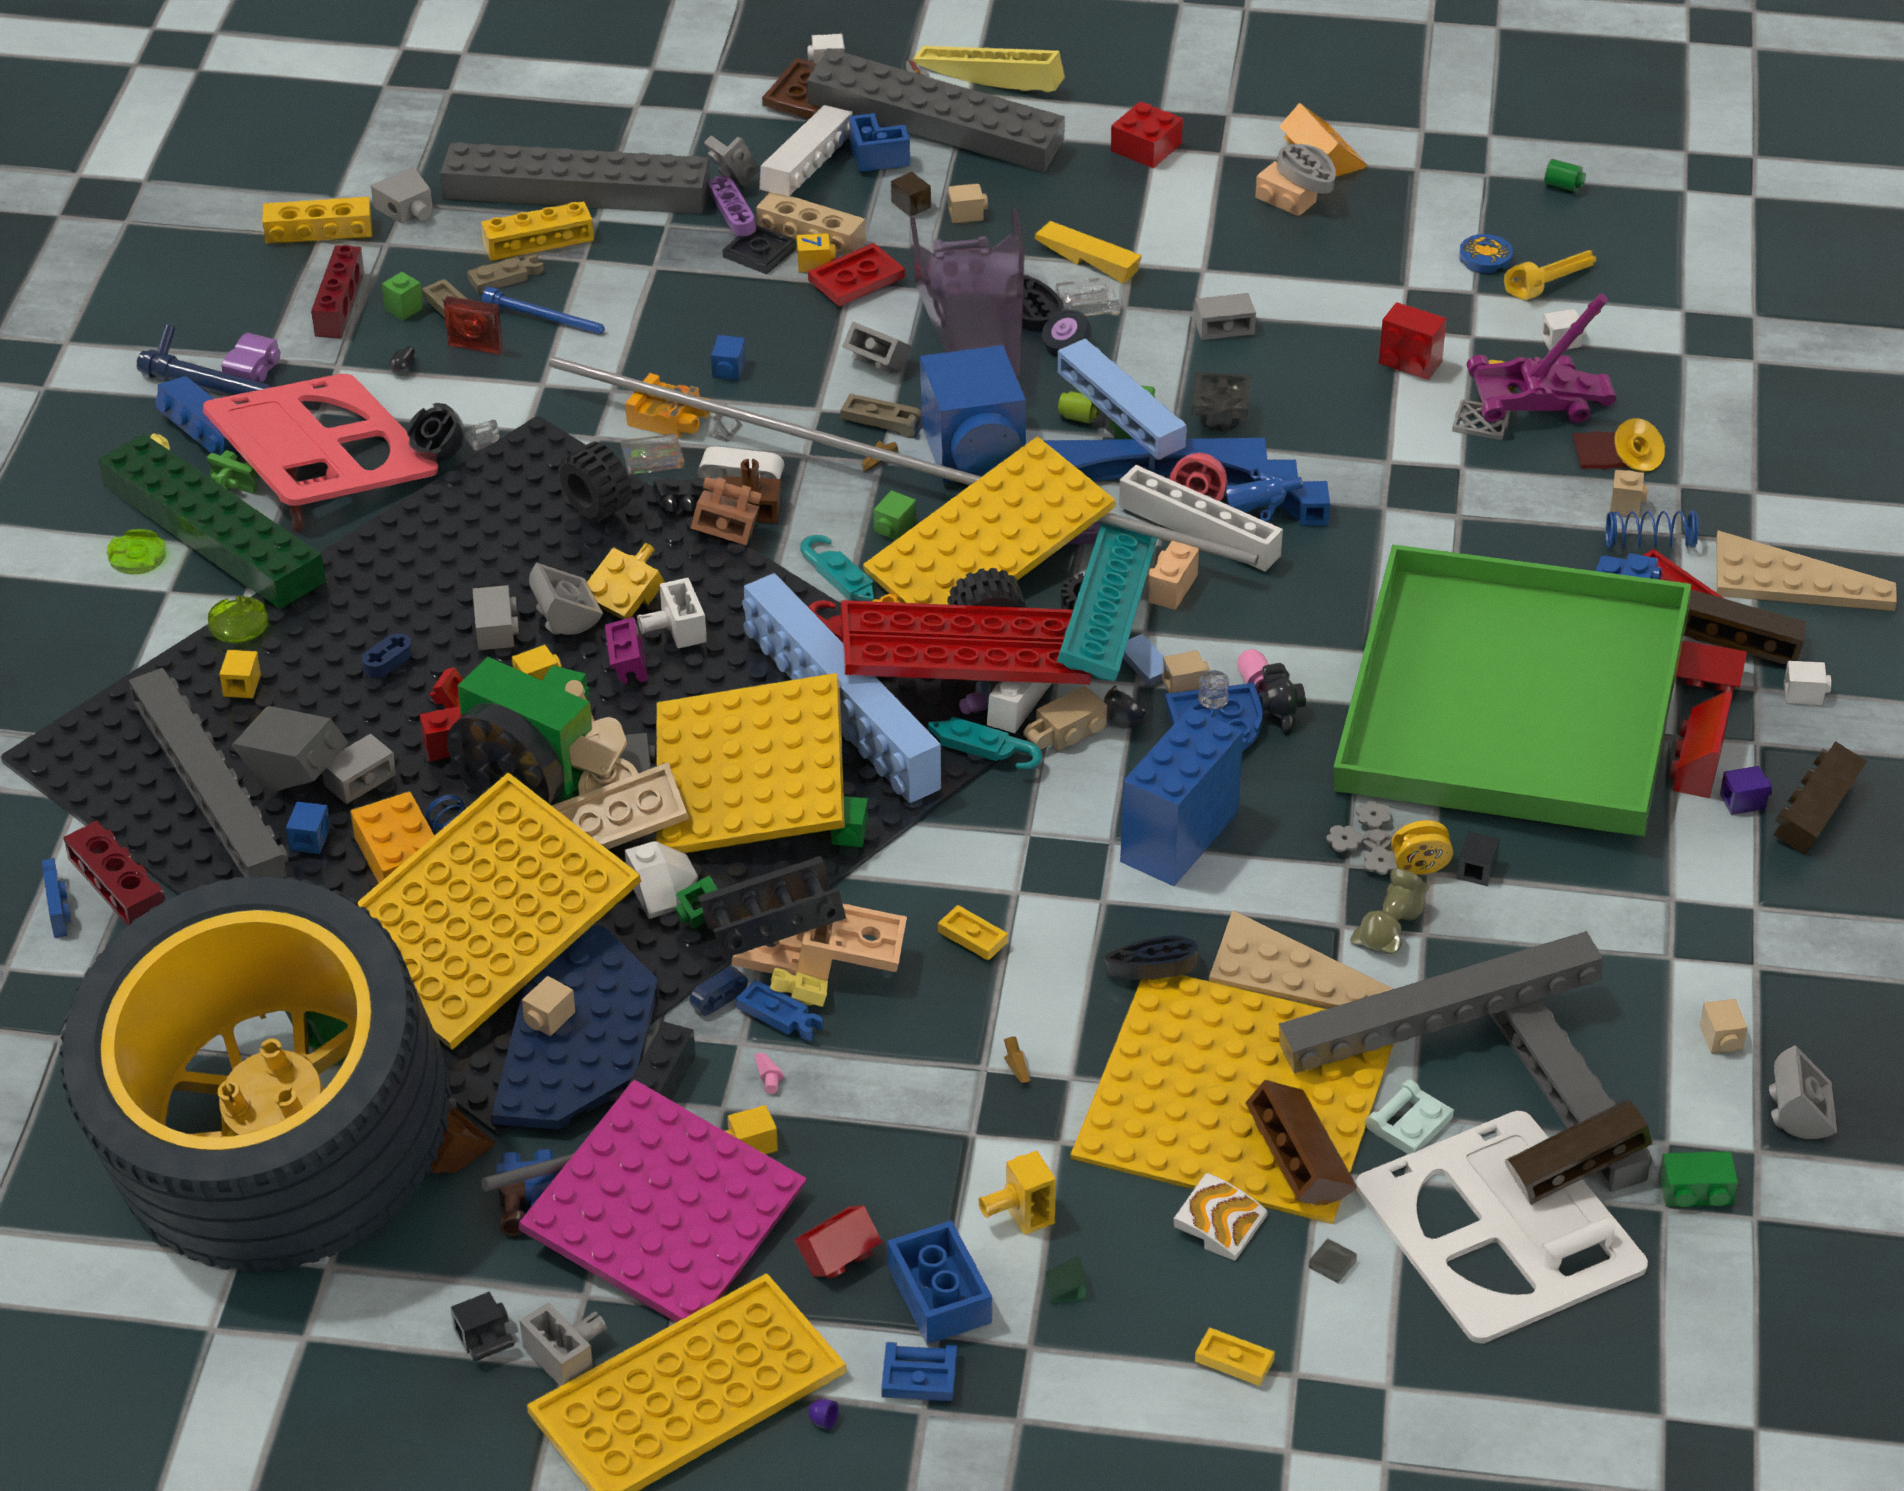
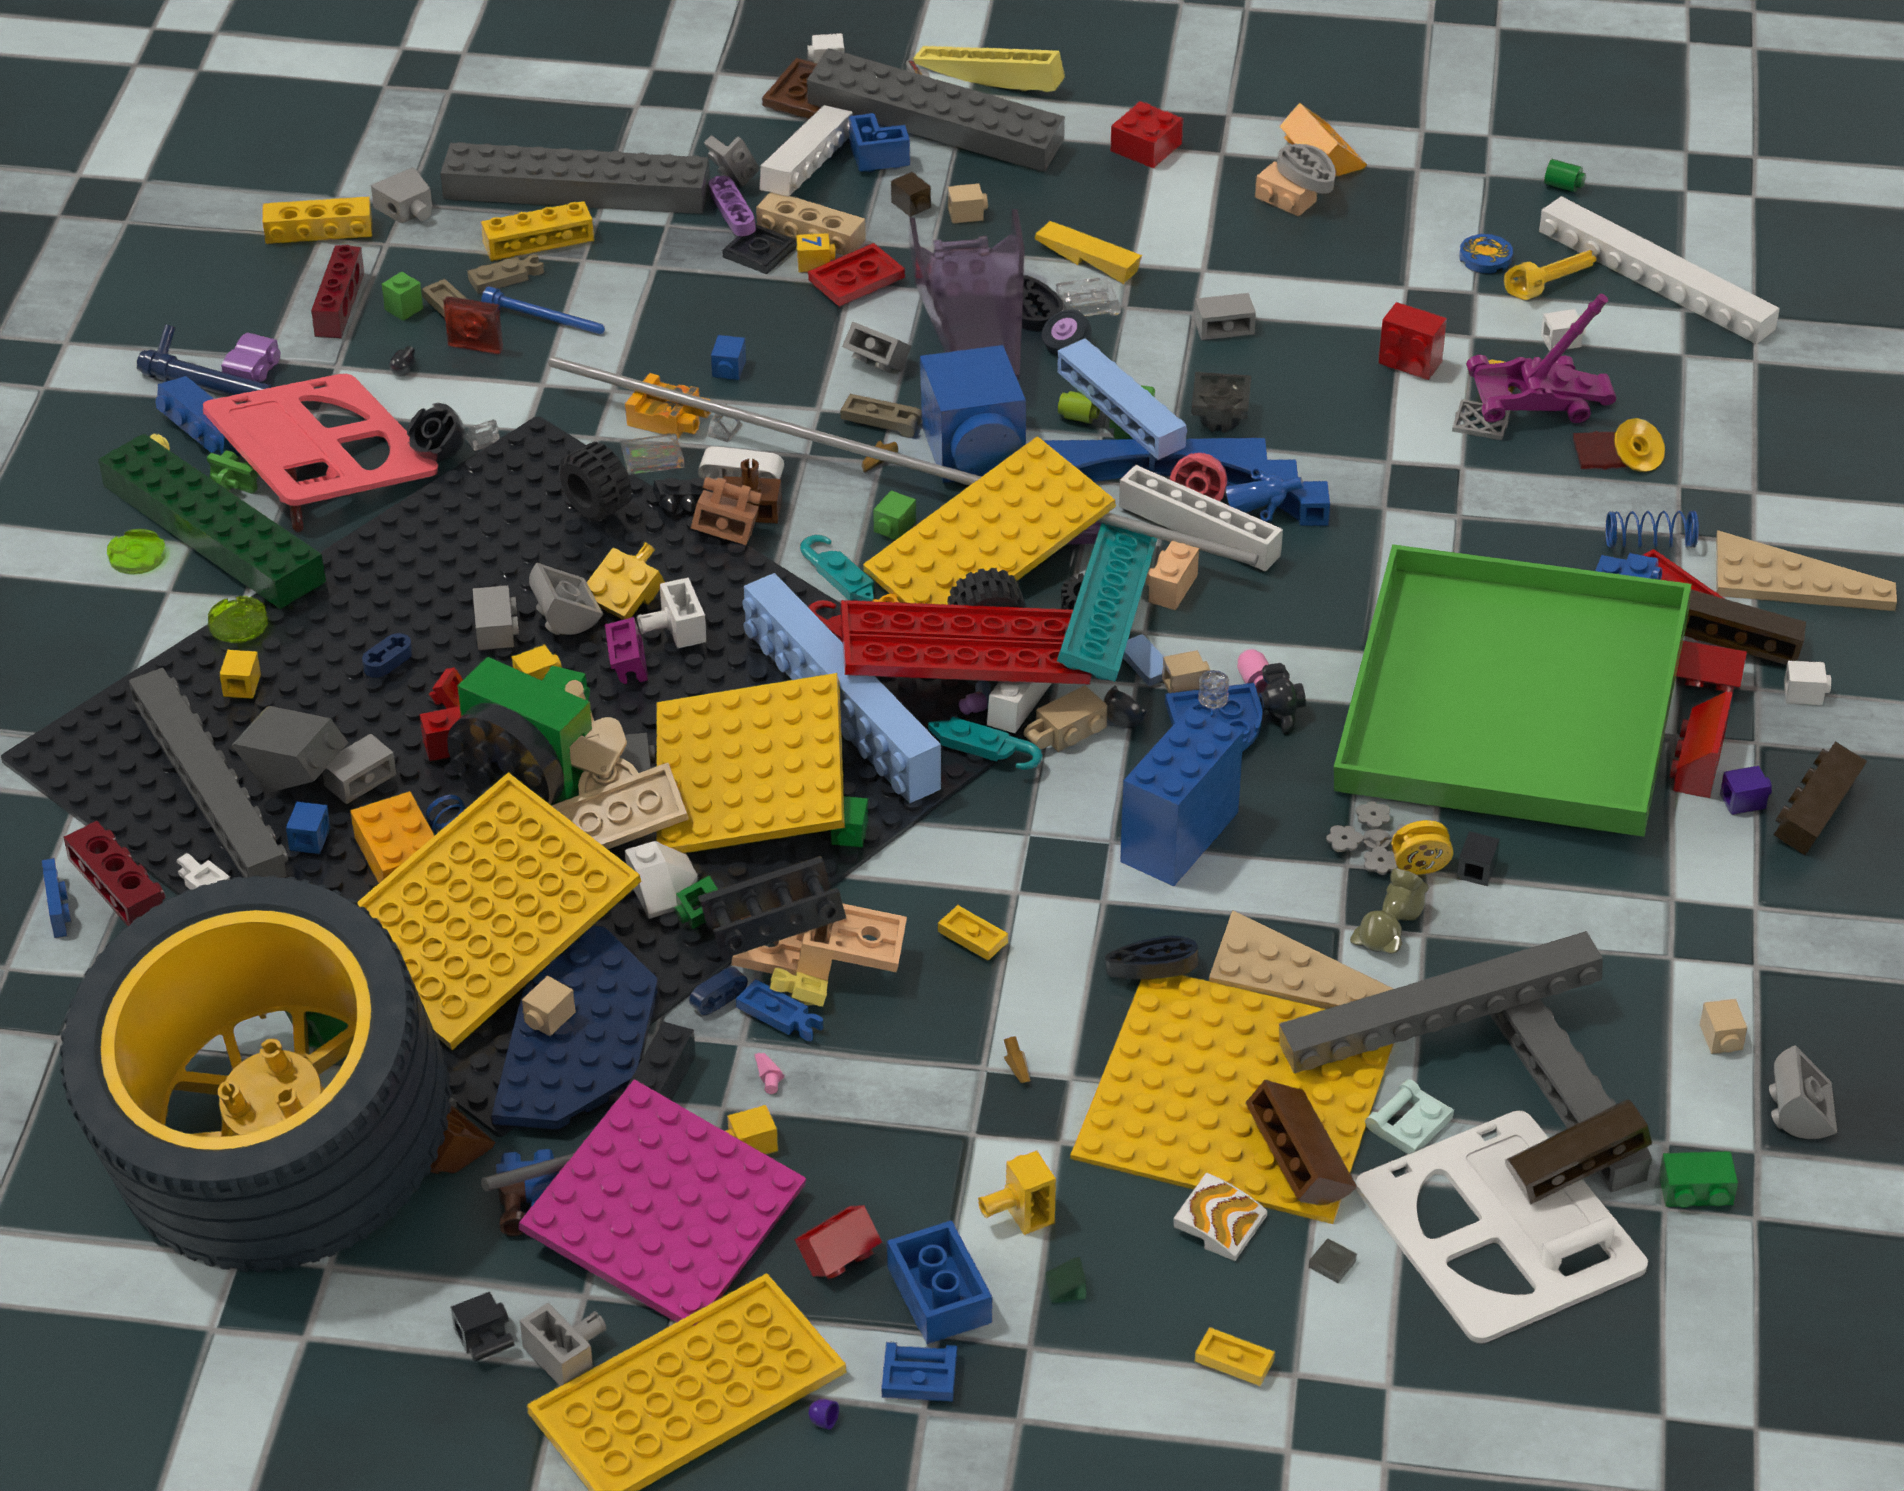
(197, 874): none -> white plate
(1628, 492): tan brick -> none
(1660, 270): none -> white brick

